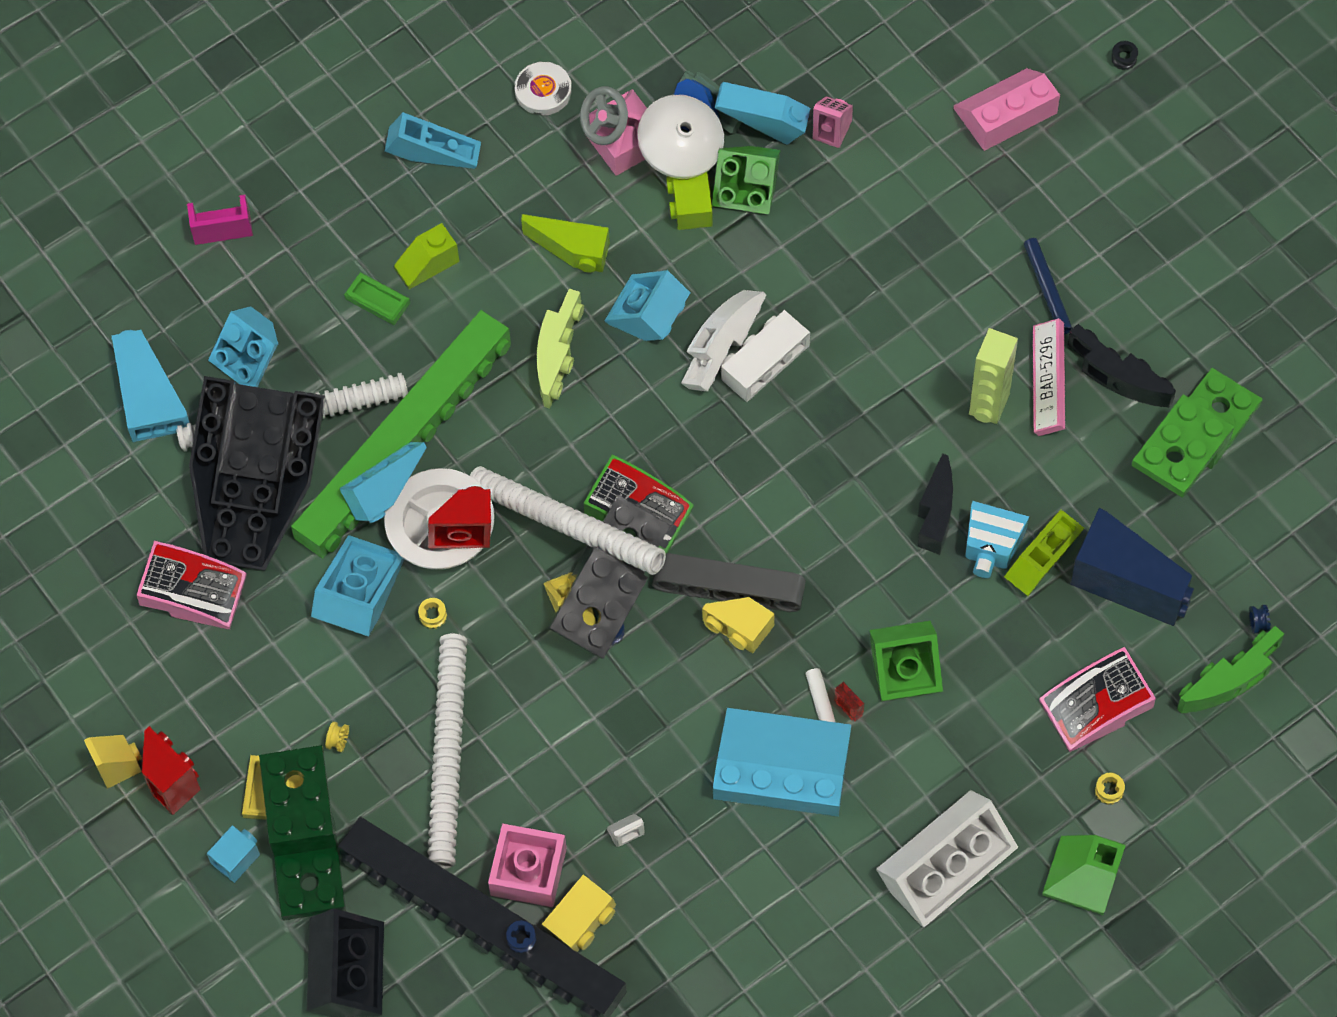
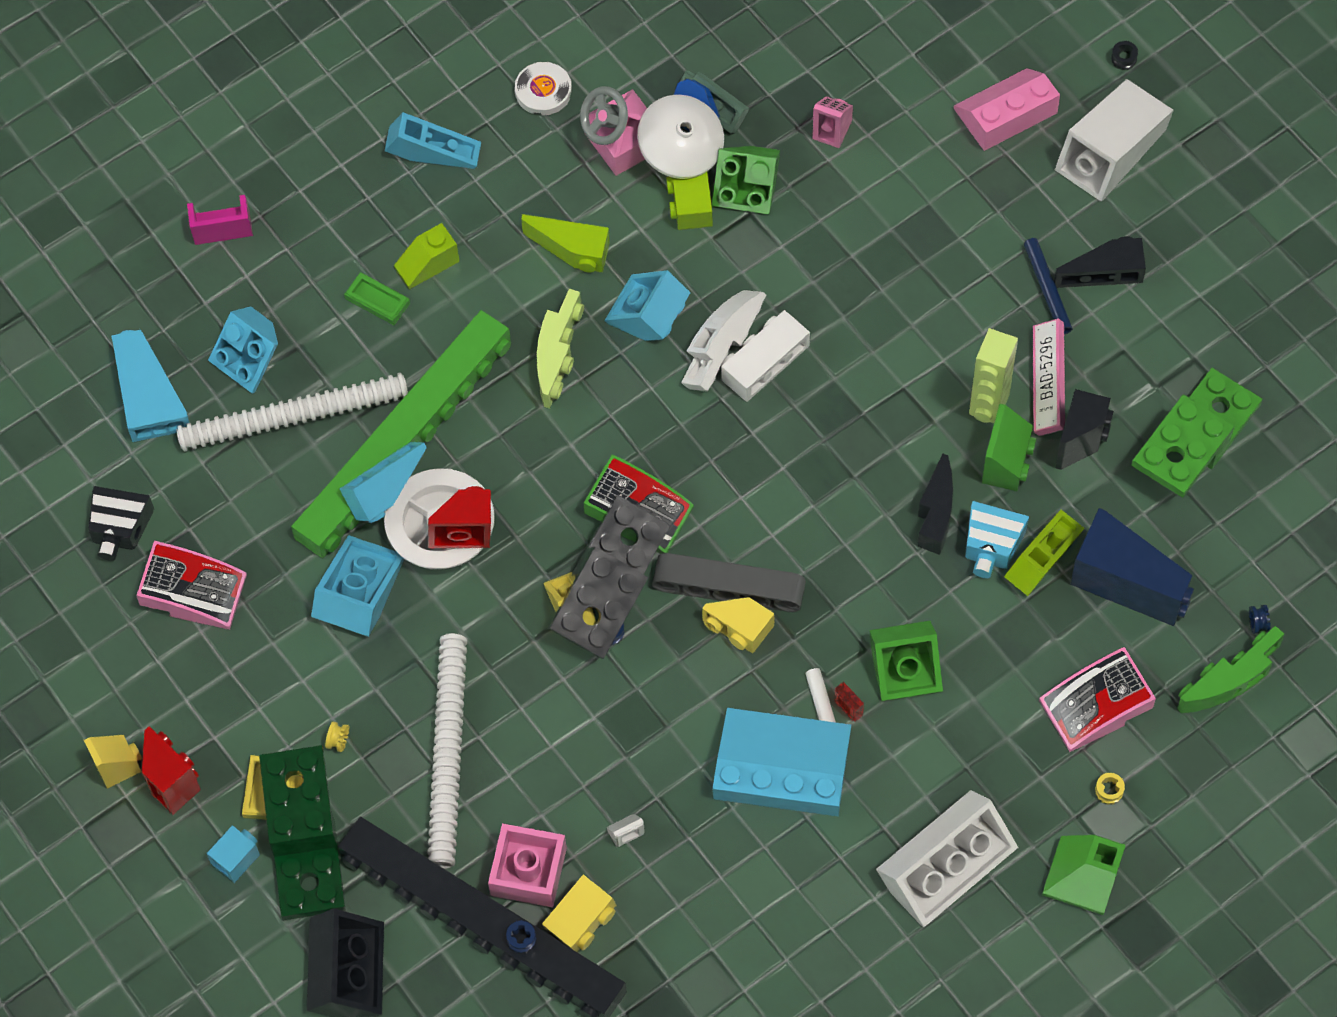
(117, 520): none -> black torso
(251, 467): black wedge -> none
(436, 622): light yellow bush -> none
(571, 521): white piece -> none
(764, 111): medium azure slope -> none
(1008, 450): none -> bright green slope
(1084, 428): none -> black slope
(1109, 264): none -> black slope
(1112, 139): none -> white slope
(1125, 377): black slope -> none

